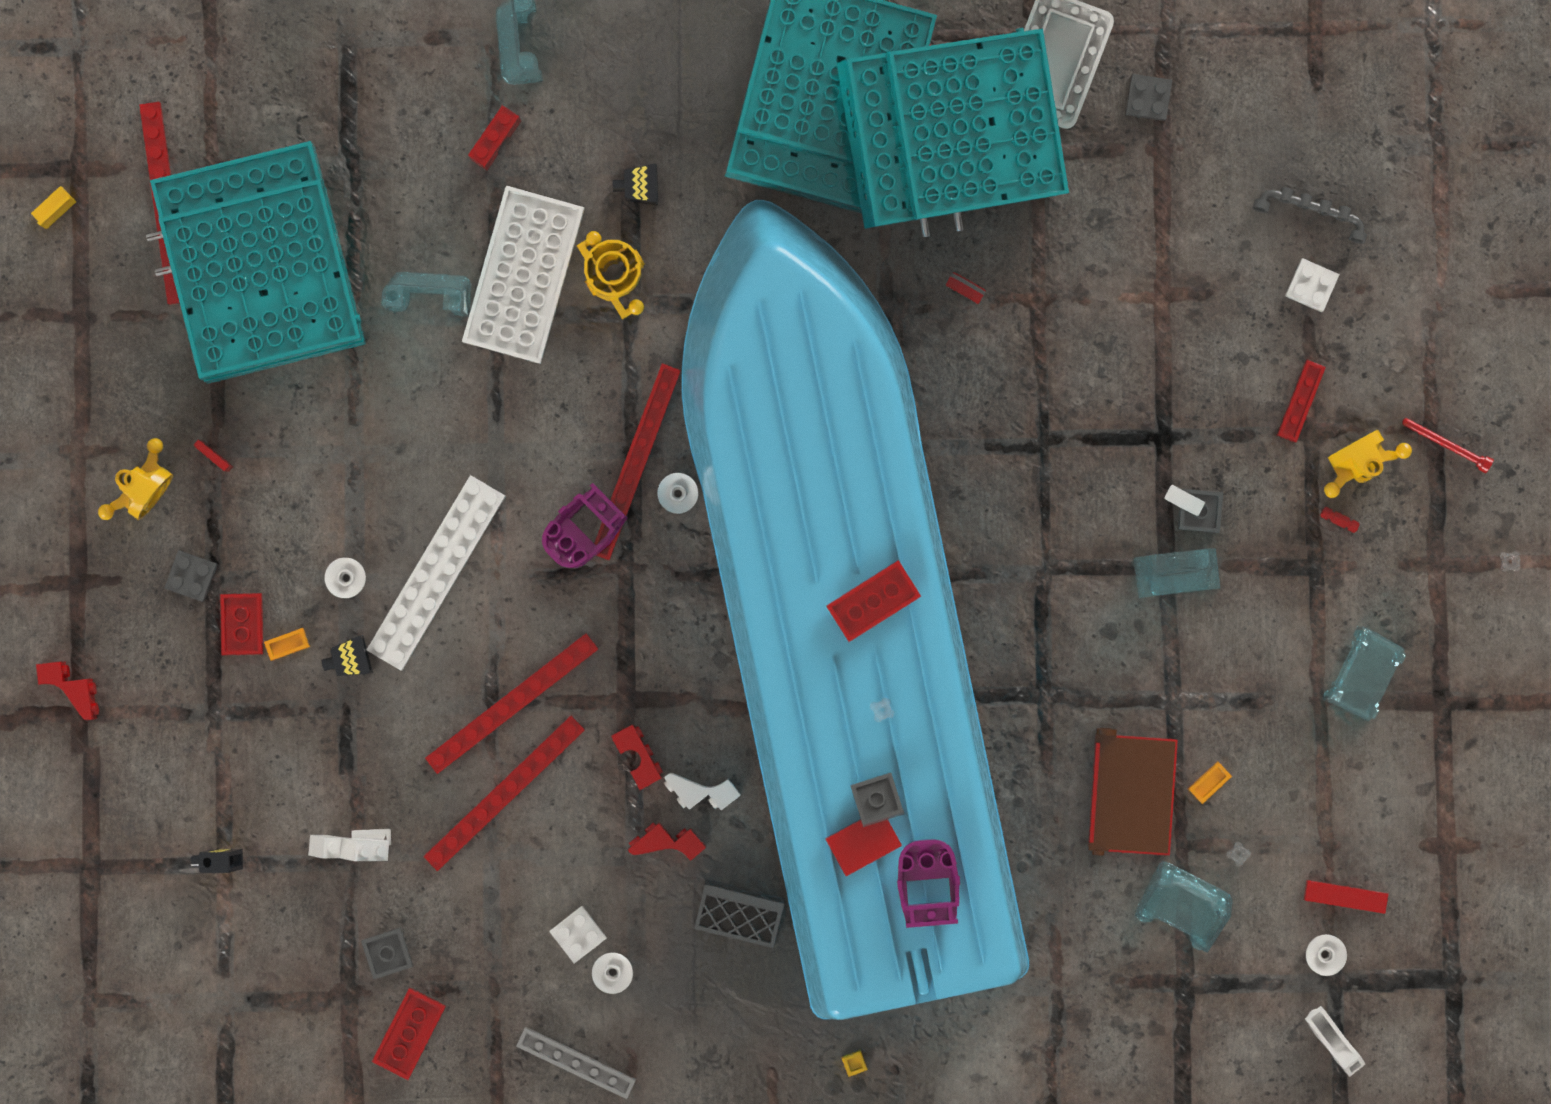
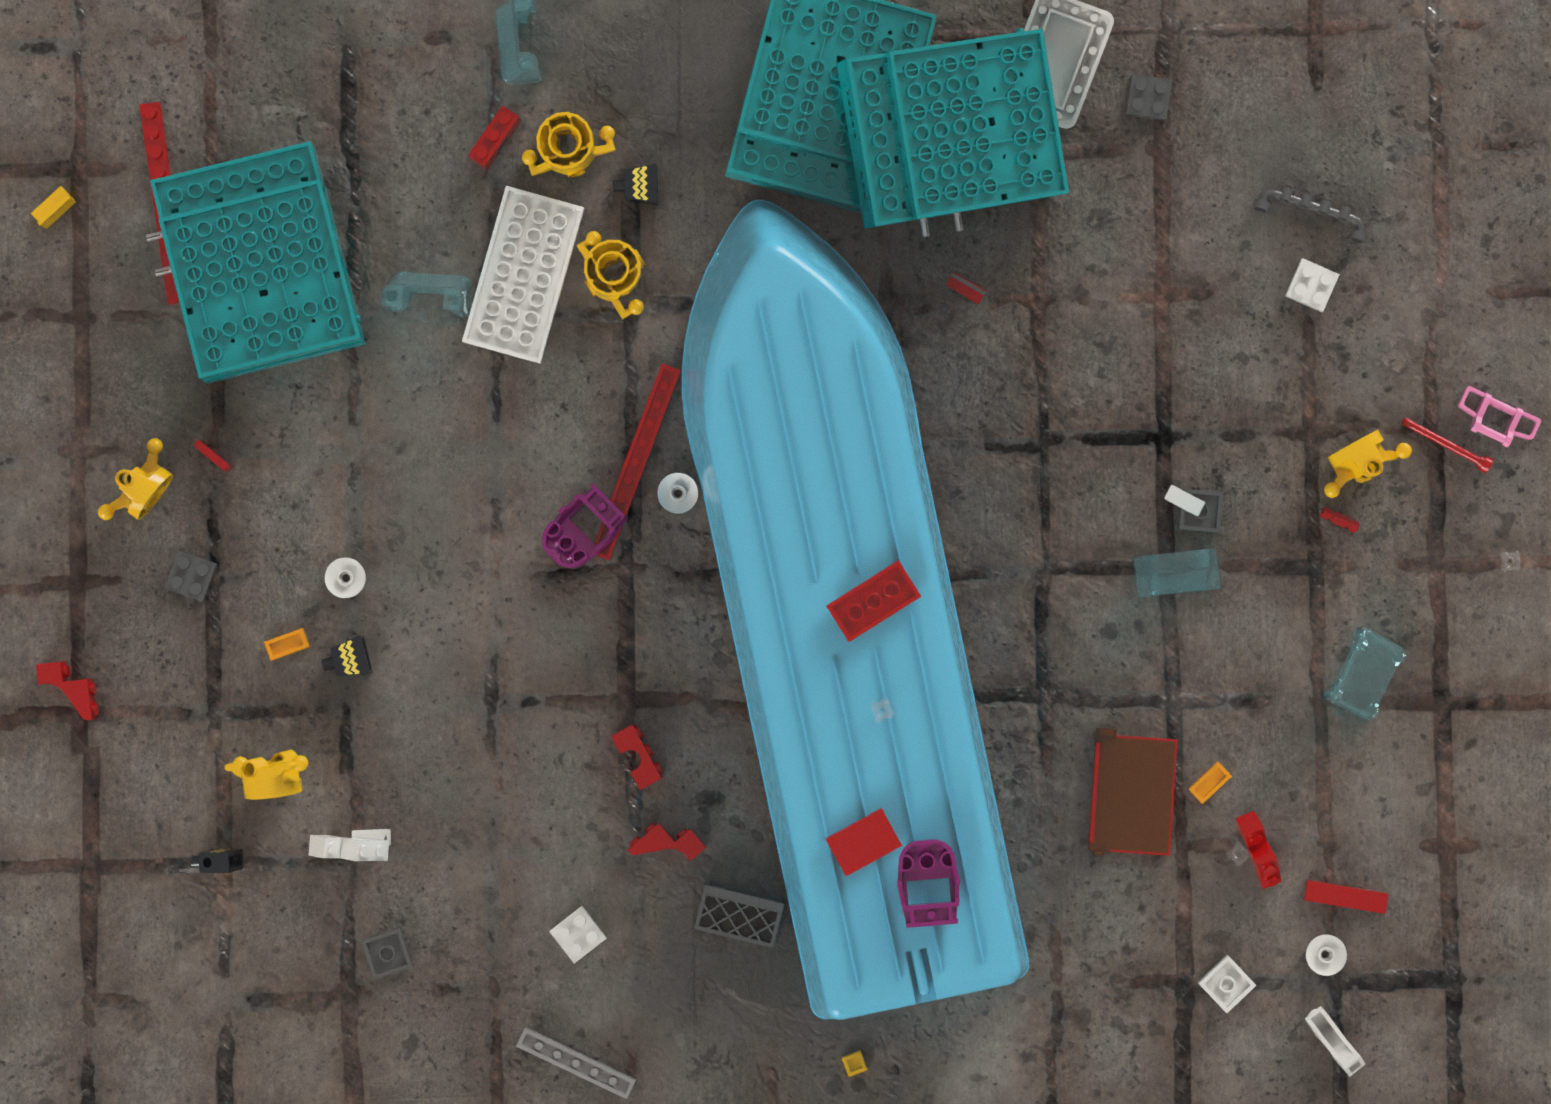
(241, 624): red tile -> none
(272, 777): none -> yellow piece
(409, 1033): red plate -> none
(436, 573): white plate -> none
(504, 793): red plate -> none
(511, 703): red plate -> none
(549, 145): none -> yellow piece
(607, 982): white dish -> none
(692, 793): white arch -> none
(877, 799): dark grey plate -> none
(1186, 905): clear light blue windscreen -> none
(1226, 983): none -> white plate
(1260, 852): none -> red arch
(1301, 401): red tile -> none
(1516, 413): none -> bright pink bar

